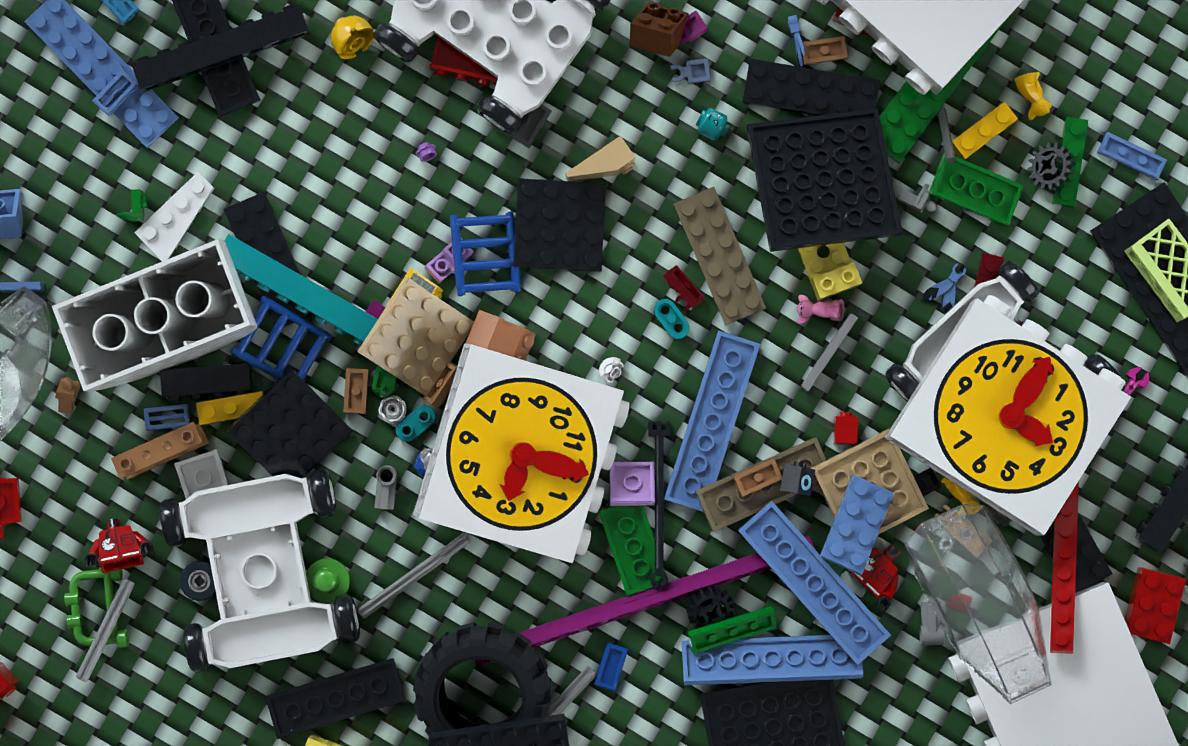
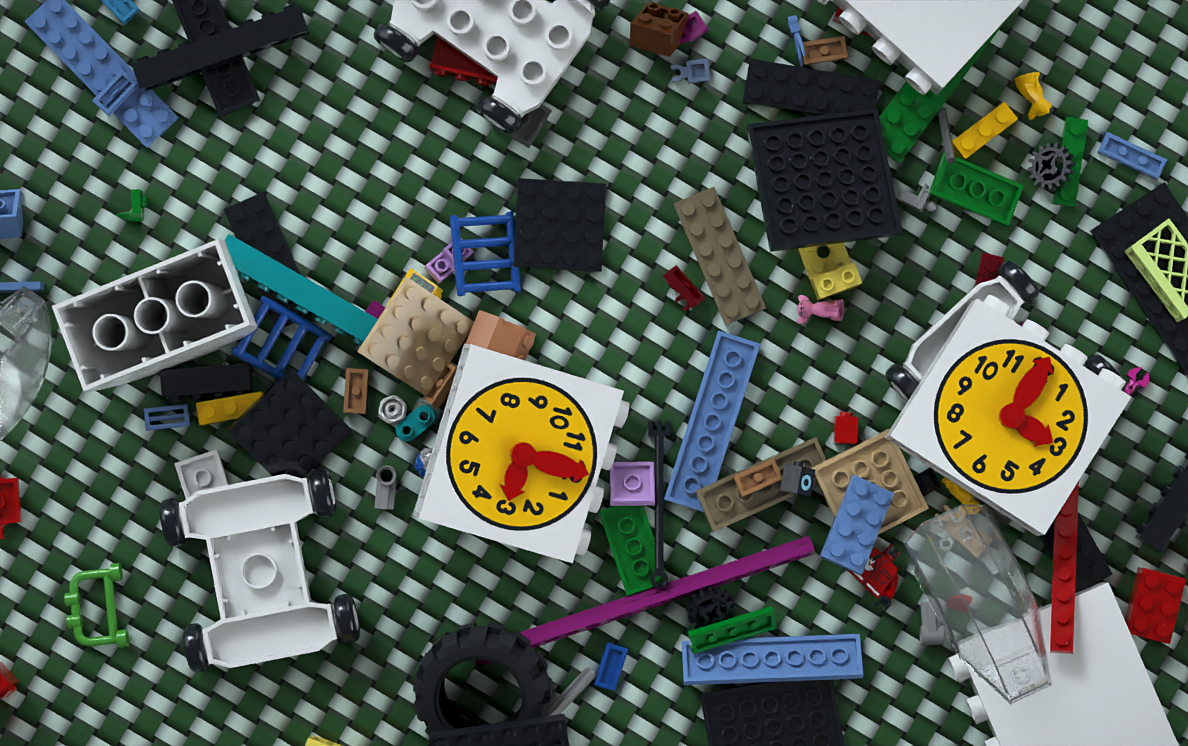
(66, 394): medium nougat piece -> none
(105, 630): light grey axle -> none
(118, 548): red torso -> none
(160, 451): medium nougat fence -> none
(170, 222): white wing -> none
(188, 581): black wheel -> none
(327, 580): bright green plate -> none
(335, 698): black plate -> none
(350, 35): yellow cylinder -> none
(383, 383): green plate -> none
(414, 575): light grey axle -> none
(426, 152): medium lavender plate -> none
(606, 162): tan slope -> none
(610, 369): white plate -> none
(671, 319): teal plate -> none
(712, 124): teal head -> none
(814, 582): medium blue plate -> none
(828, 353): light grey tile -> none
(947, 287): medium blue piece -> none

